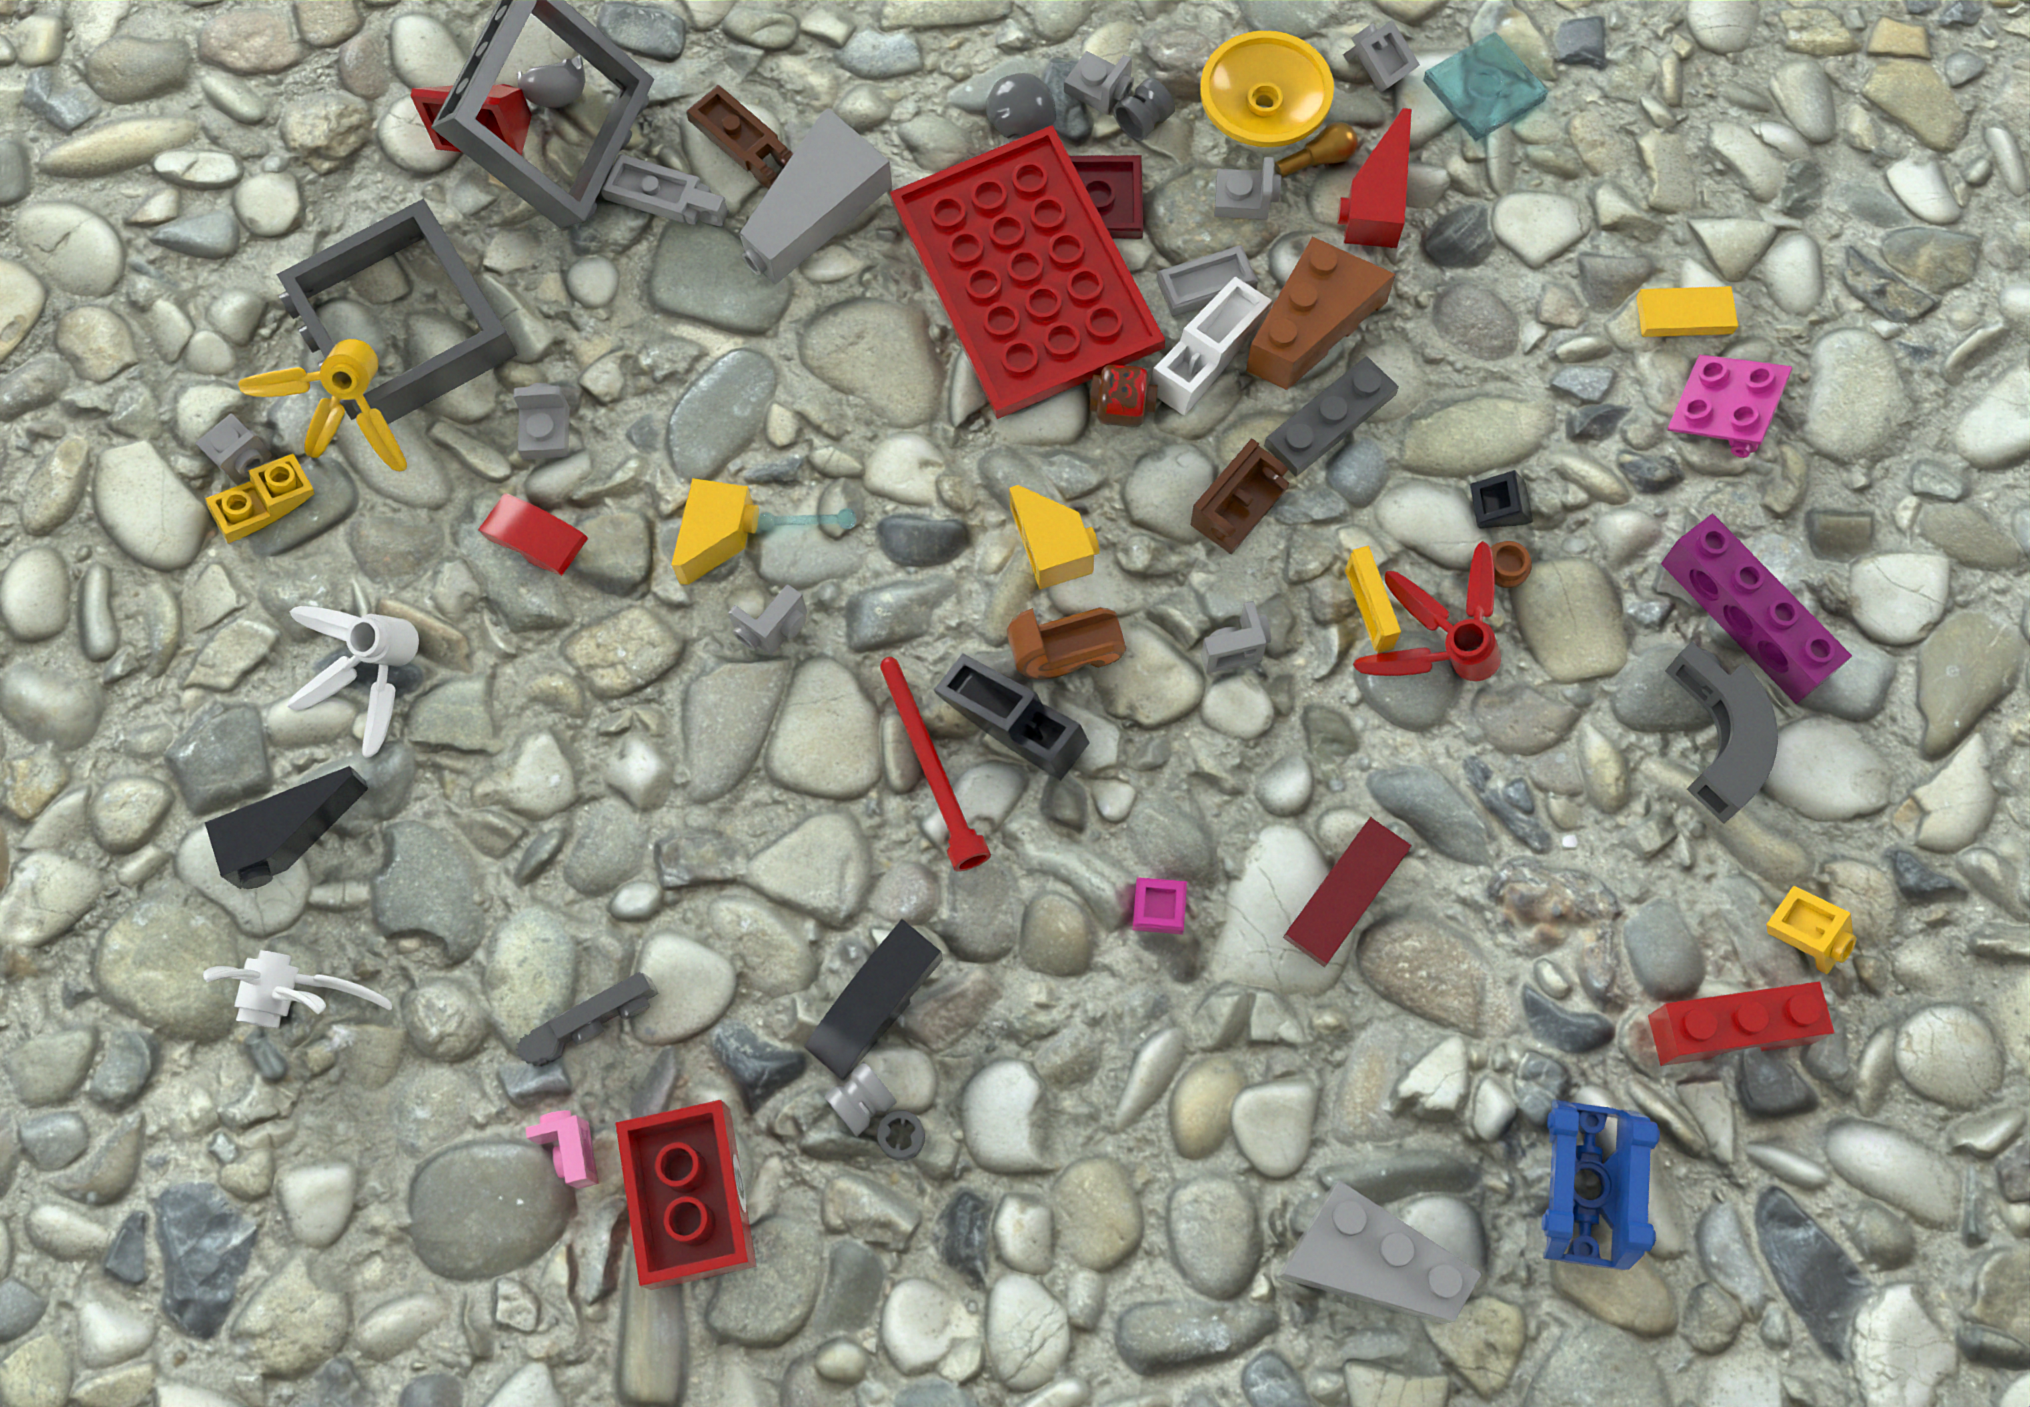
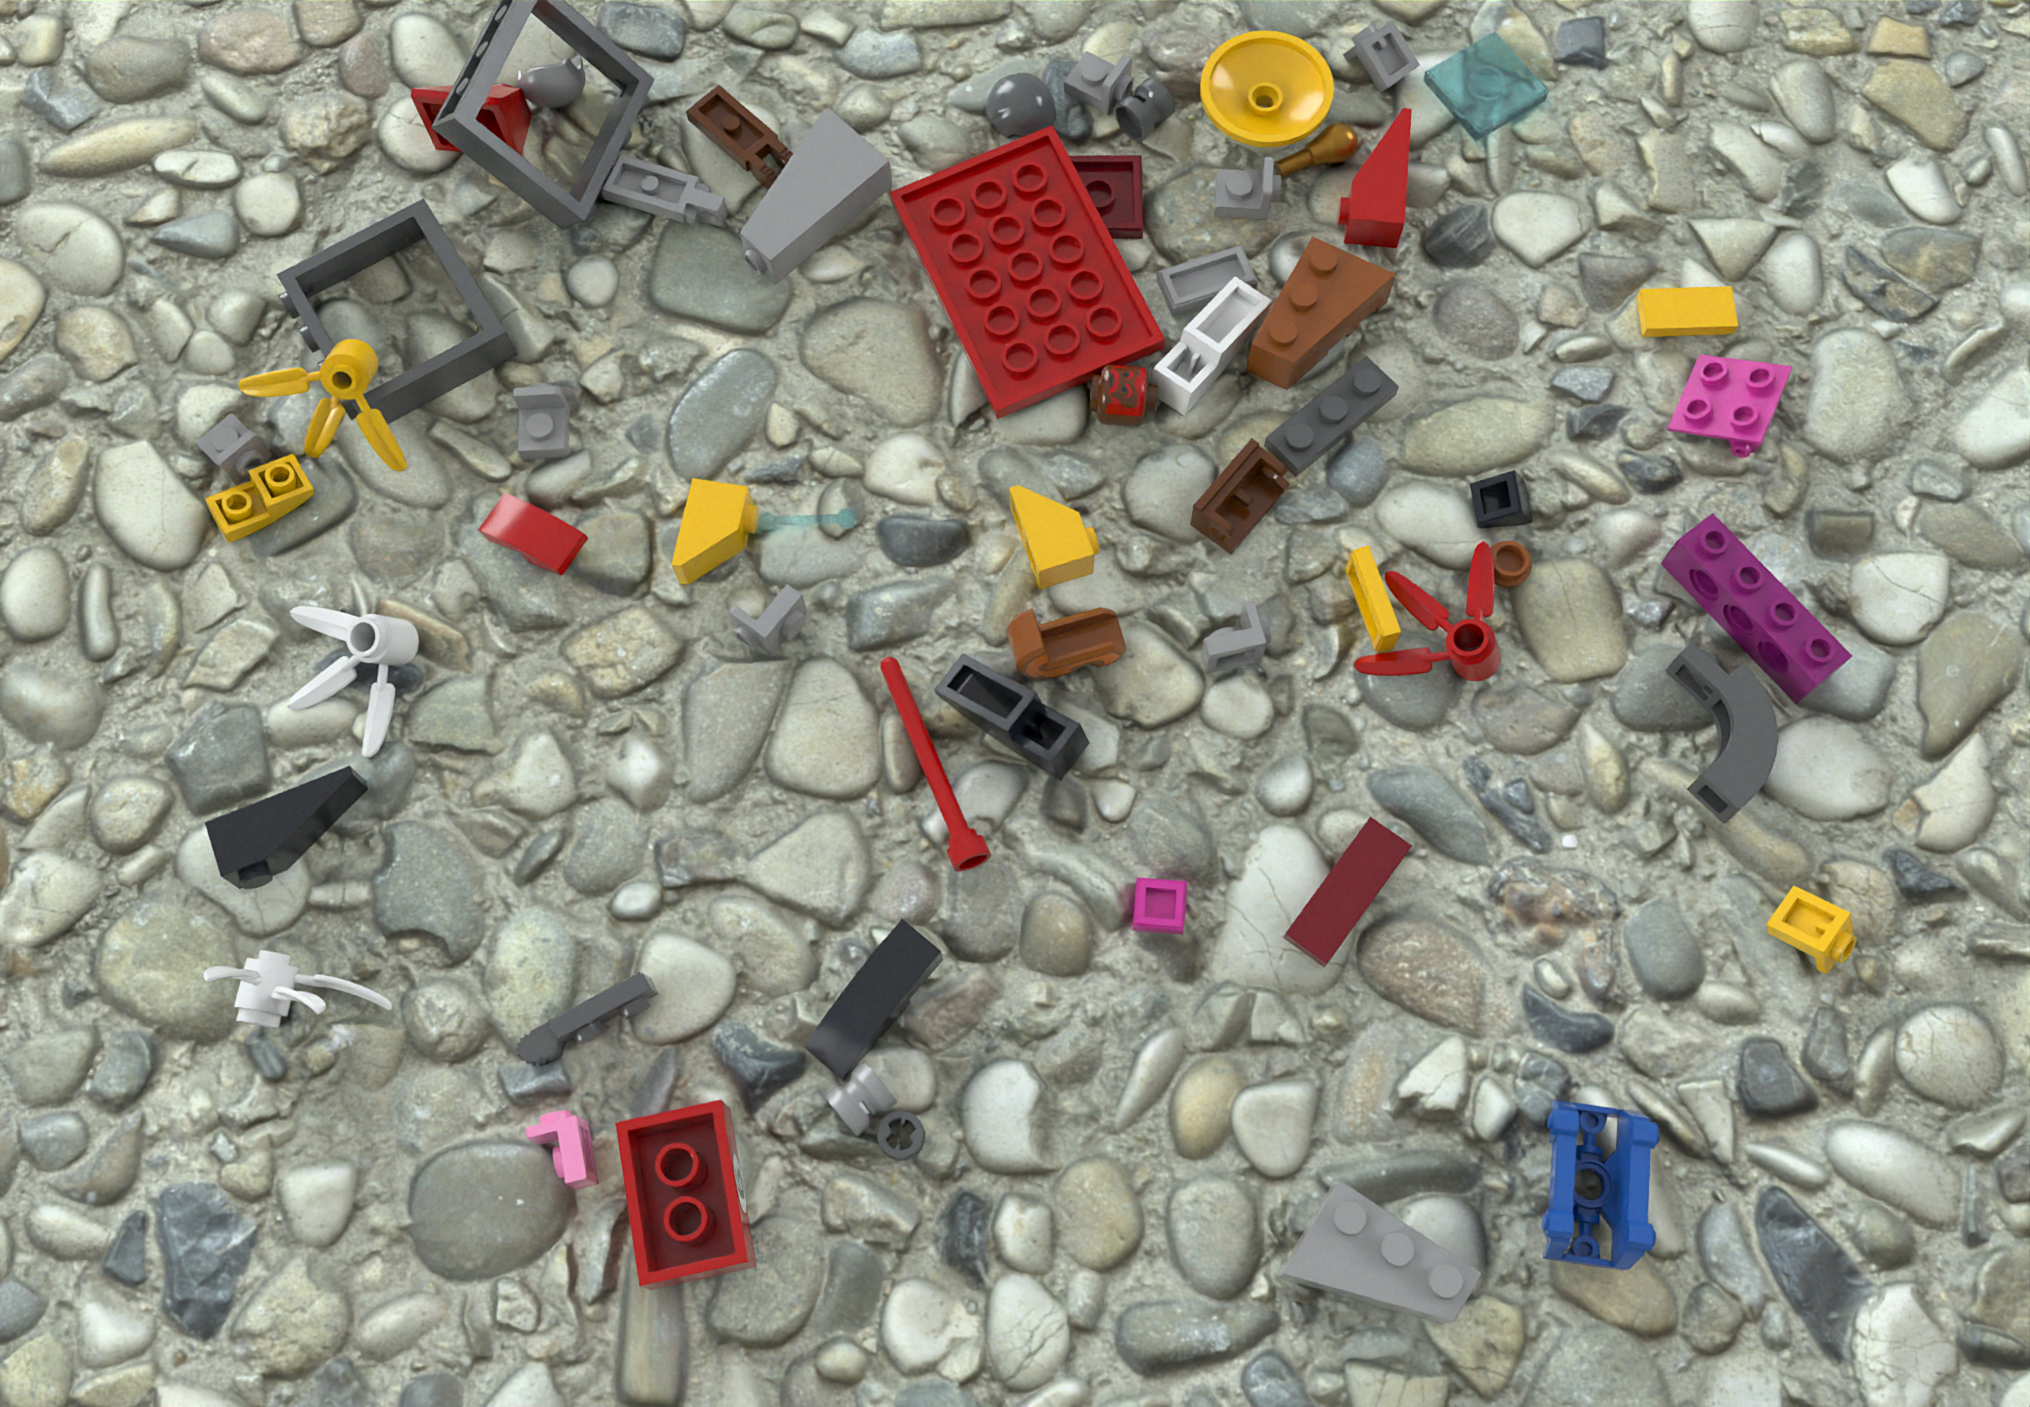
(1740, 1021): red arch -> none

